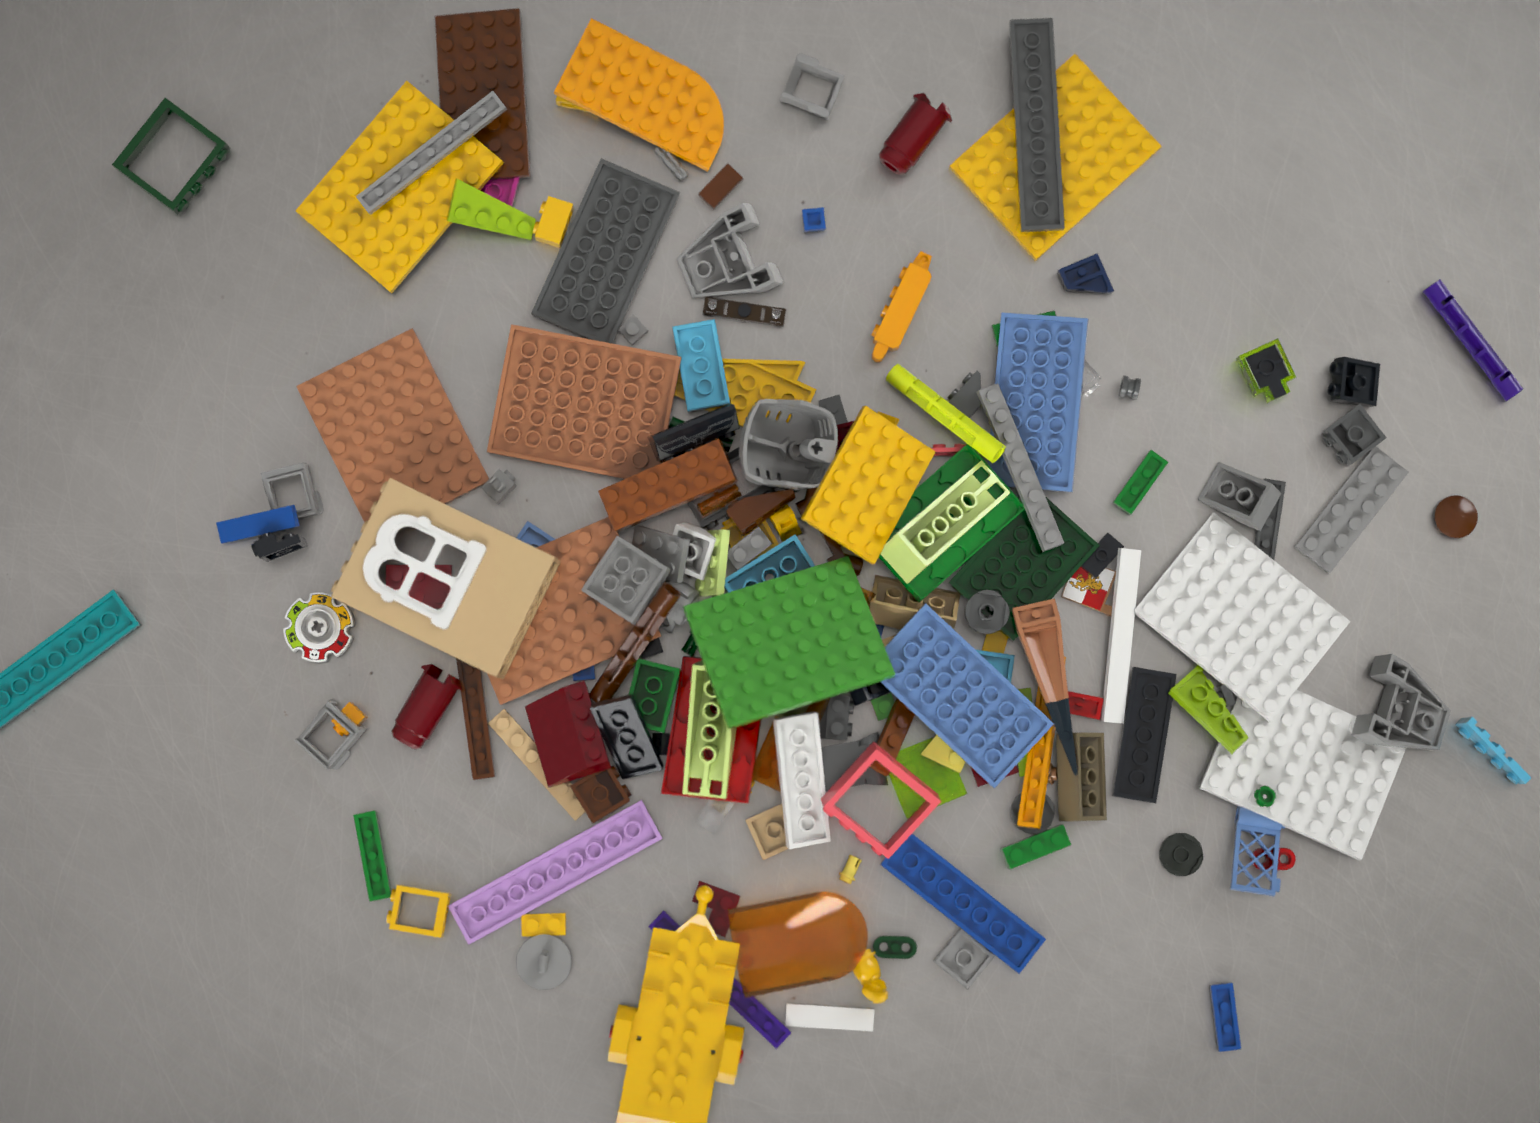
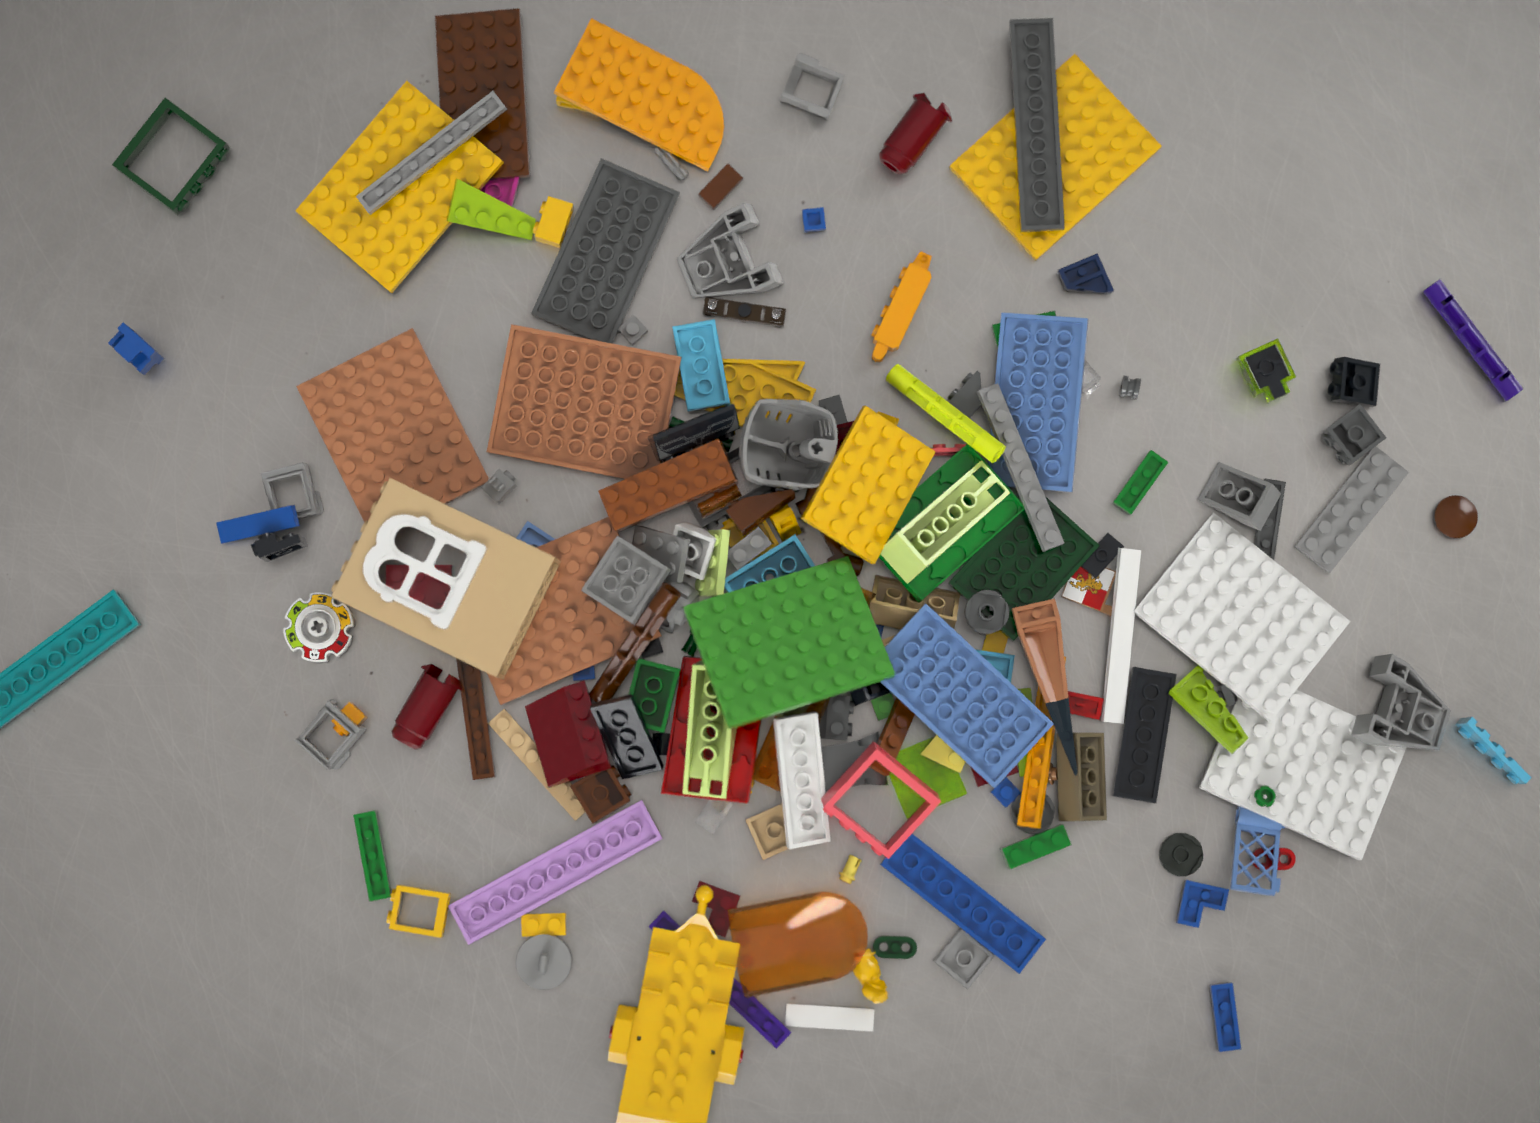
(135, 349): none -> blue panel
(1005, 792): none -> blue plate
(1197, 895): none -> blue plate

